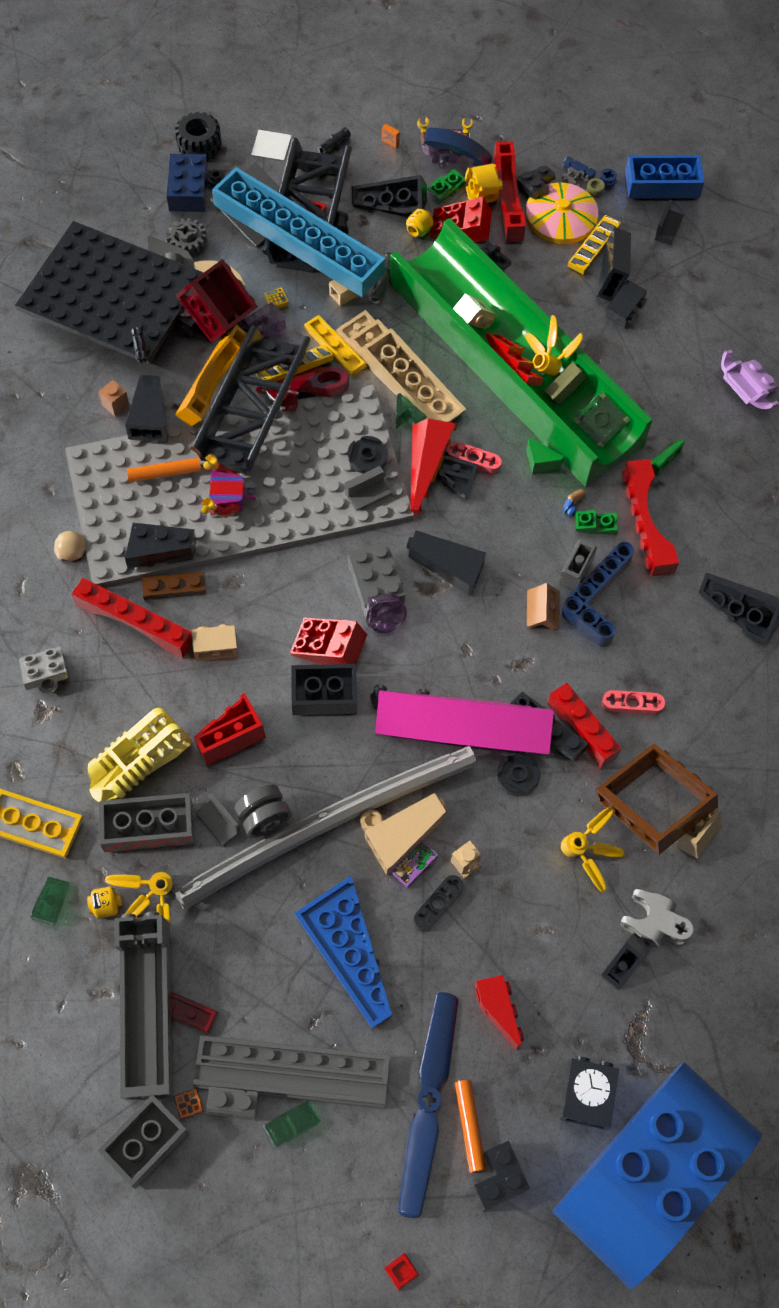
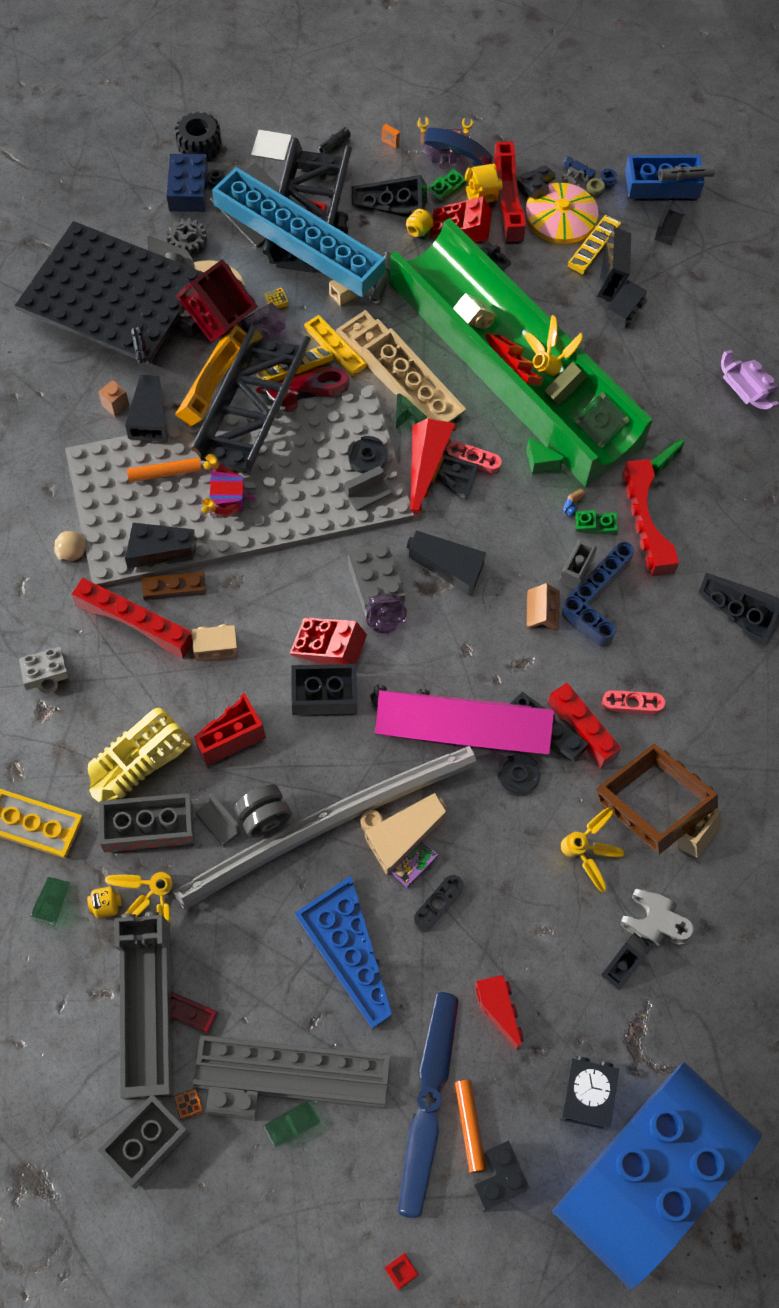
(466, 859): tan brick -> none
(686, 172): none -> dark grey pin

